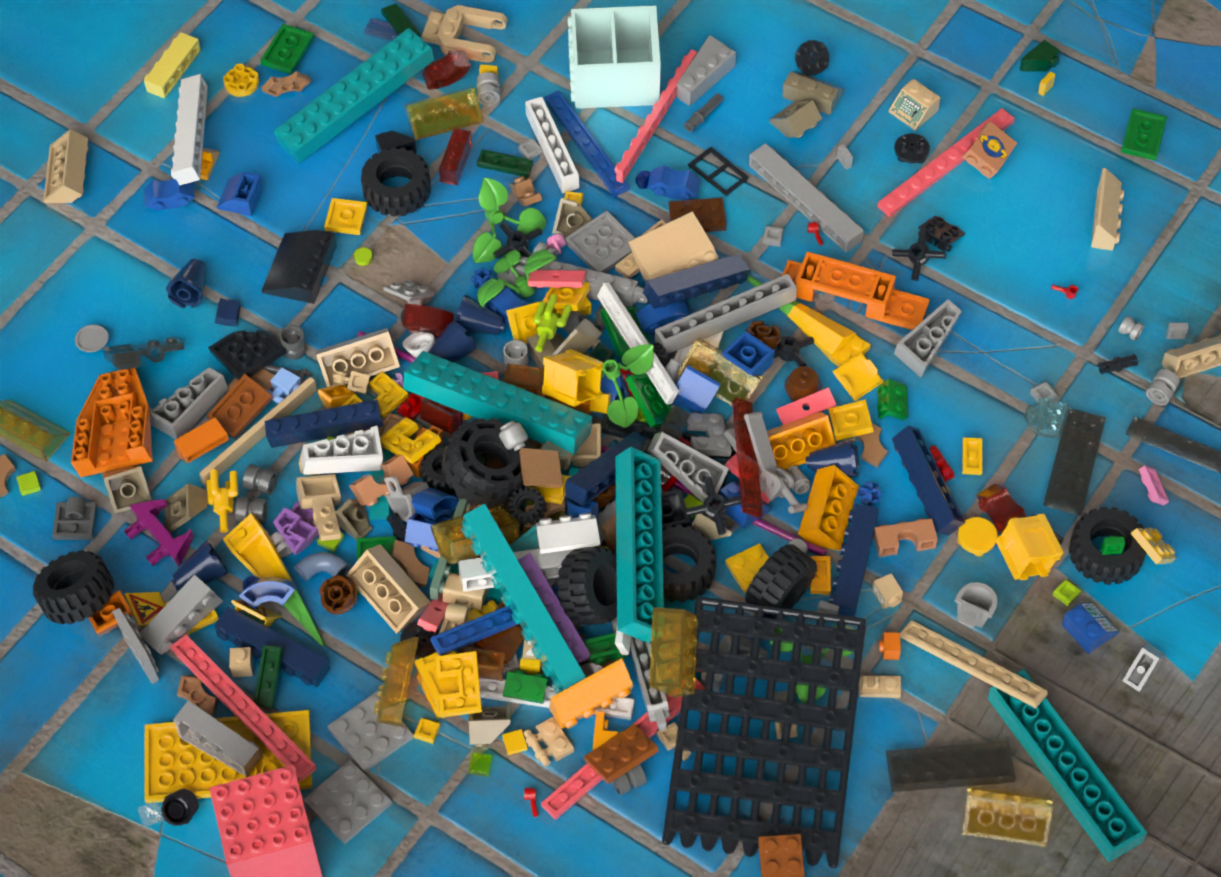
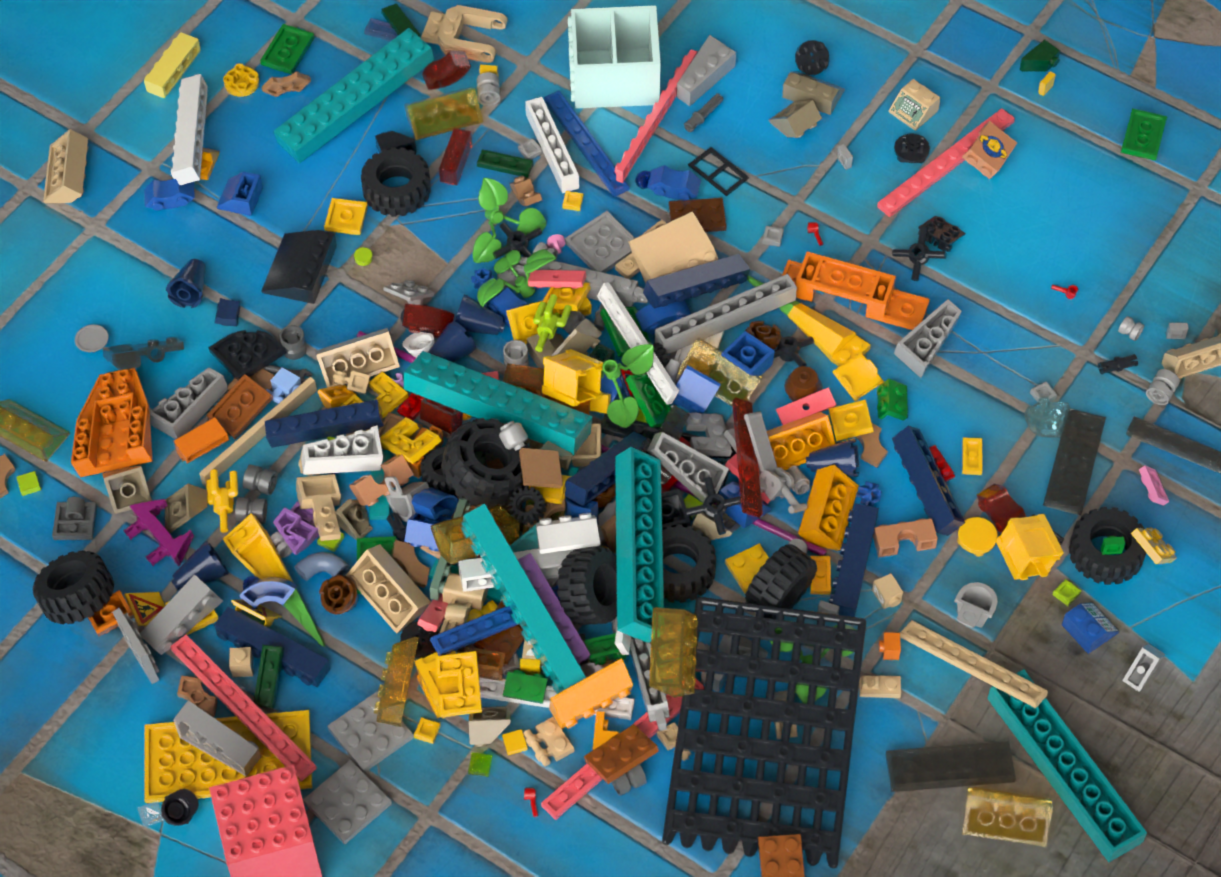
(569, 218): dark tan slope -> none
(806, 197): light grey brick -> none
(1107, 211): tan slope -> none

